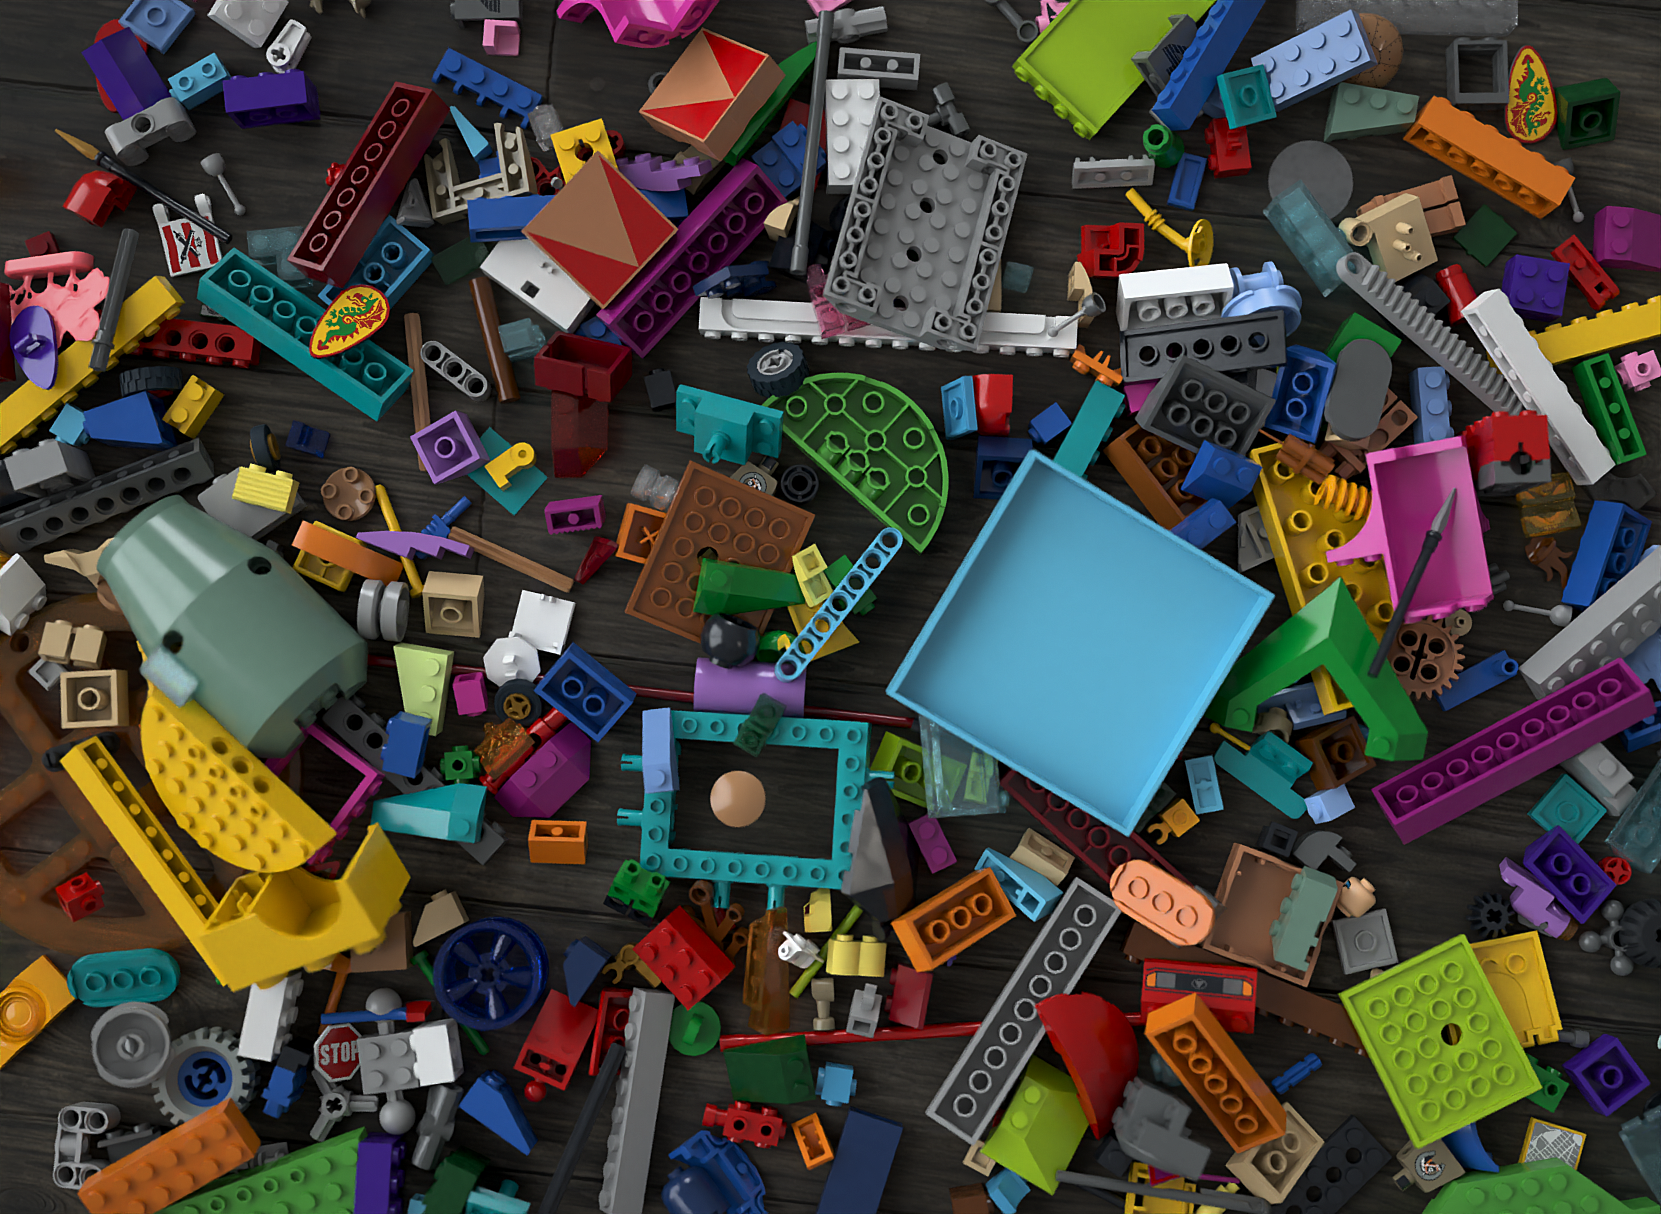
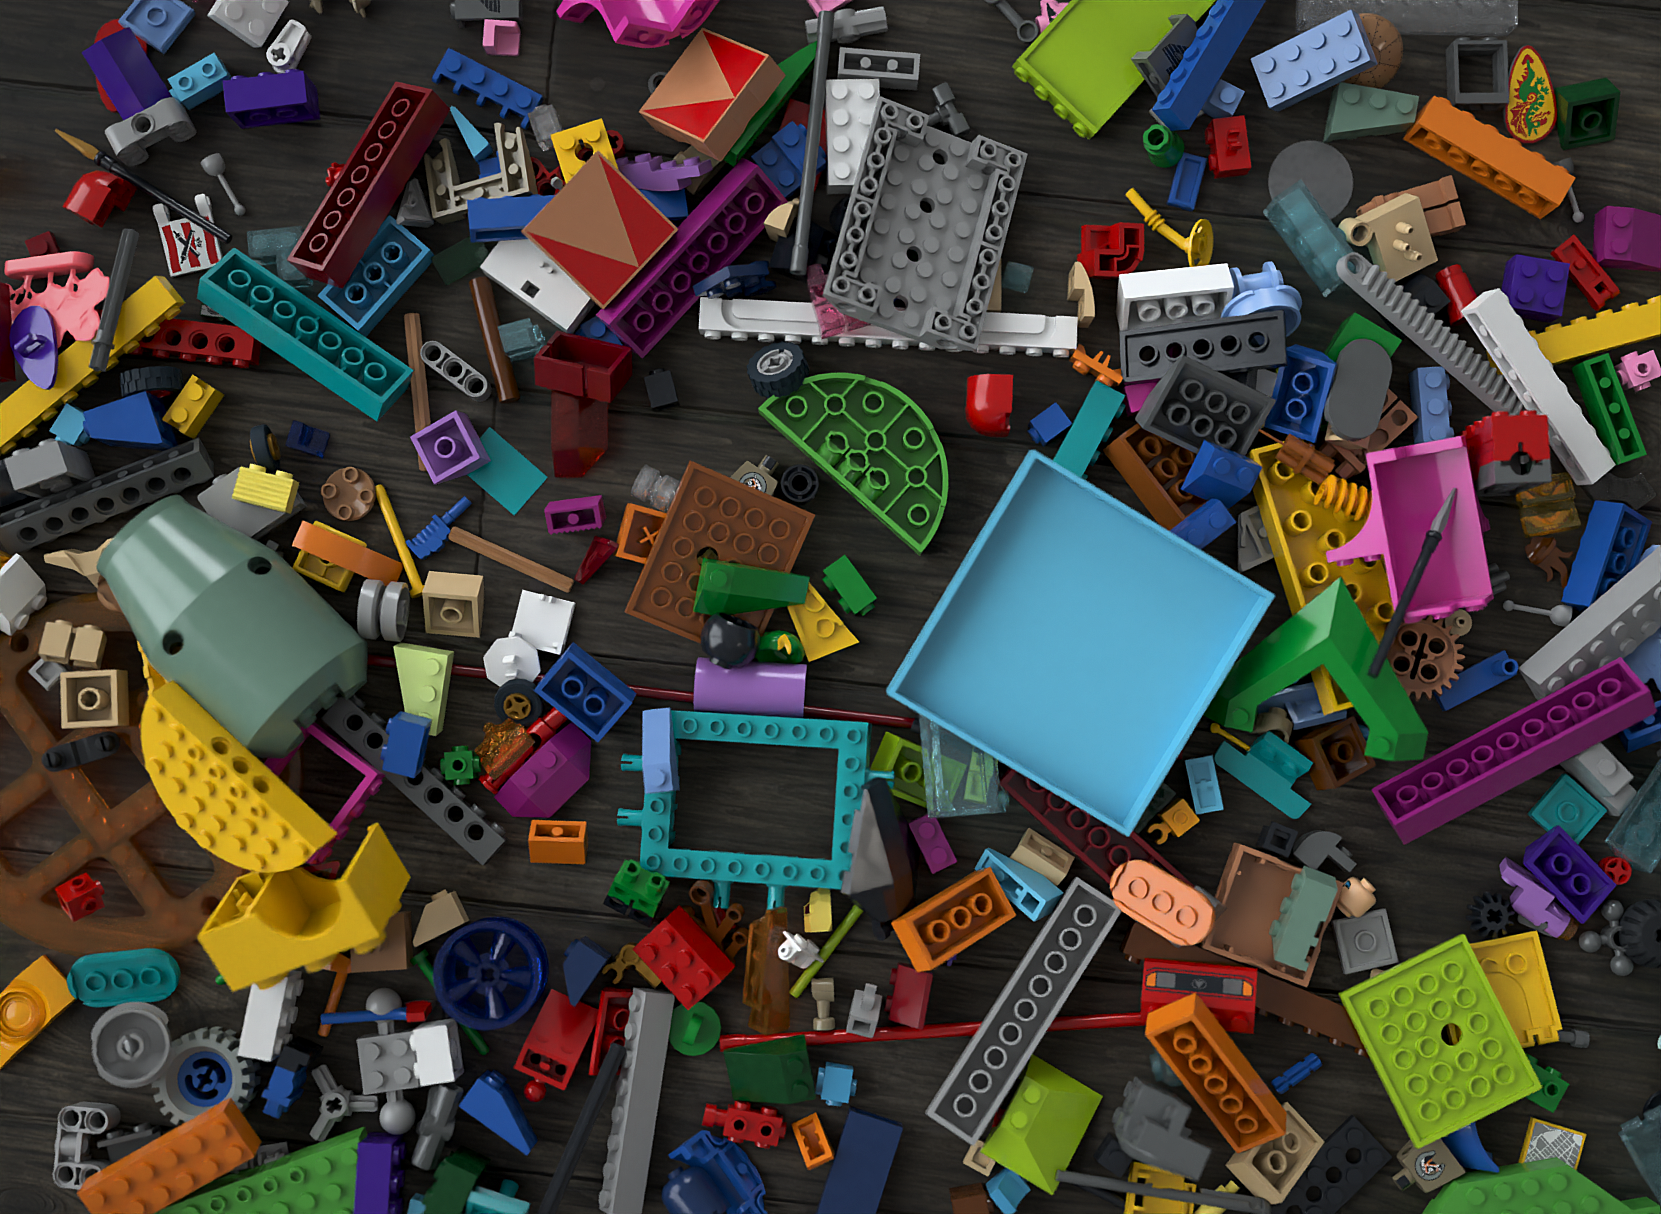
(143, 840): yellow brick -> none
(171, 676): clear light blue slope -> none
(337, 1052): piece -> none
(349, 321): shield -> none
(407, 543): medium lavender slope -> none
(441, 812): teal wedge -> none
(470, 694): dark pink brick -> none
(510, 462): yellow leg -> none
(727, 426): teal brick -> none
(738, 798): medium nougat dish -> none
(760, 724): clear green slope -> none
(810, 575): light yellow slope -> none
(848, 595): medium azure beam -> none
(856, 957): light yellow brick -> none
(959, 408): dark azure tile -> none
(997, 464): dark blue slope -> none
(1091, 306): dark grey hinge -> none
(1096, 1049): red brick -> none
(1113, 172): light grey plate -> none
(1159, 1176): magenta piece -> none
(1246, 96): teal plate -> none
(1329, 804): light blue brick -> none
(1484, 235): dark green piece -> none
(1605, 1074): dark purple brick -> none

